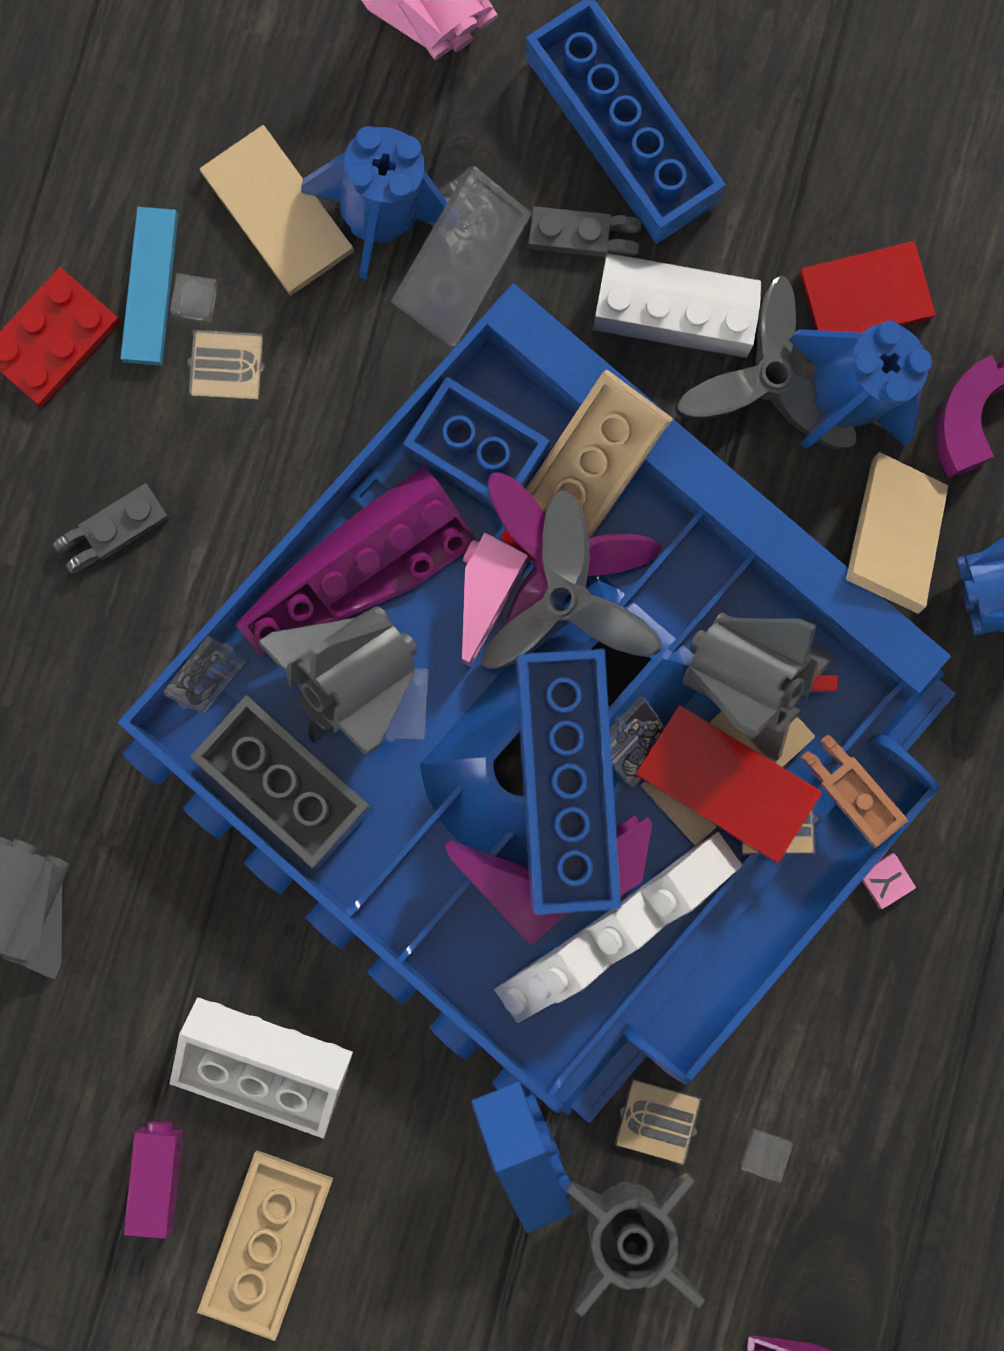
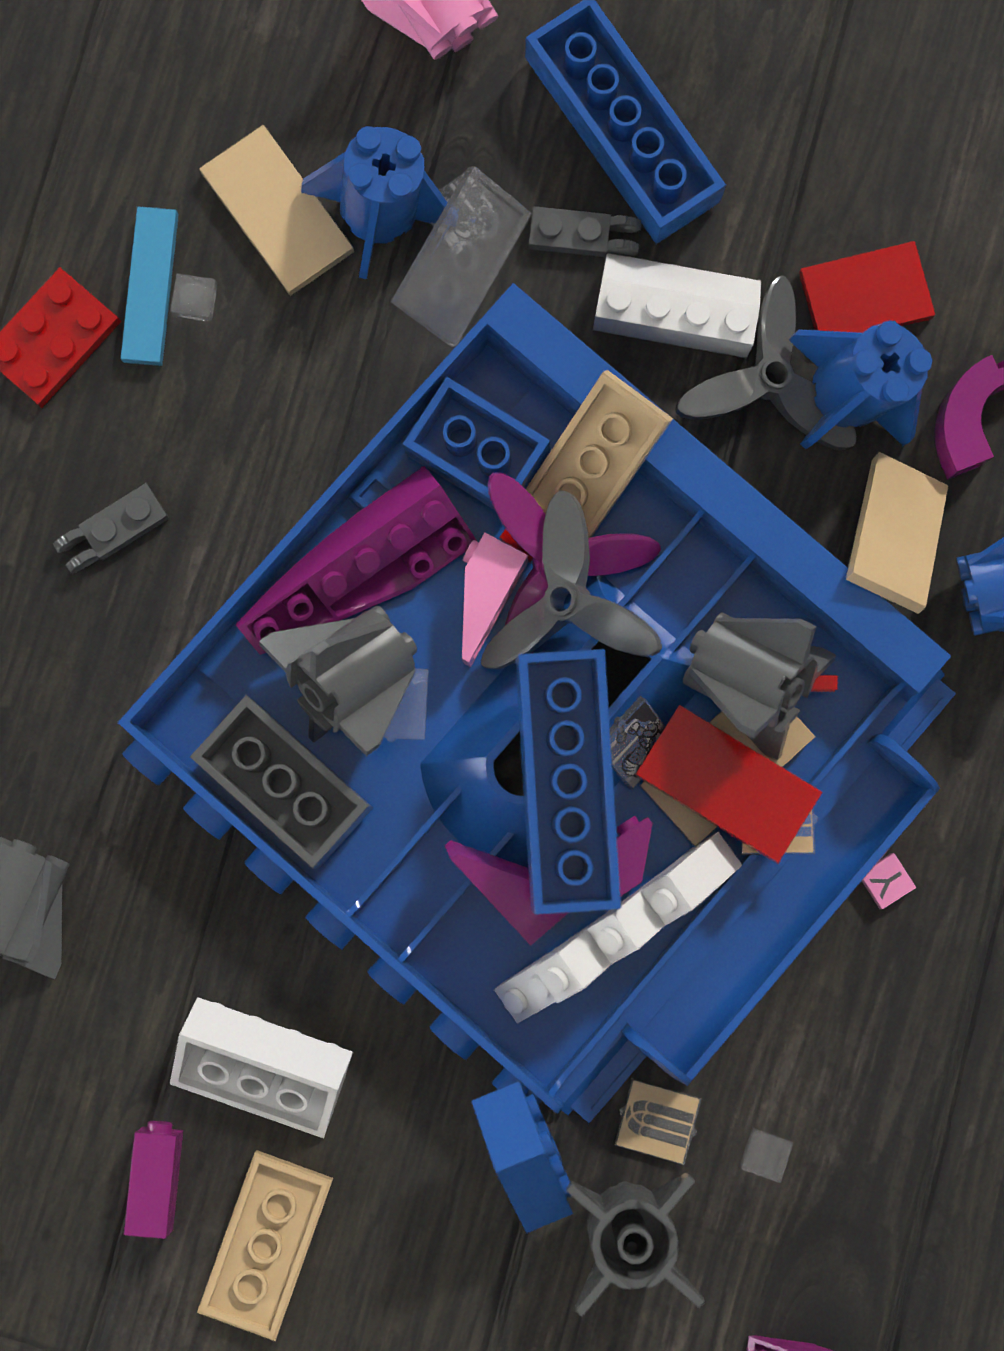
(205, 675): clear piece -> none
(226, 364): clear piece -> none
(856, 794): nougat hinge -> none

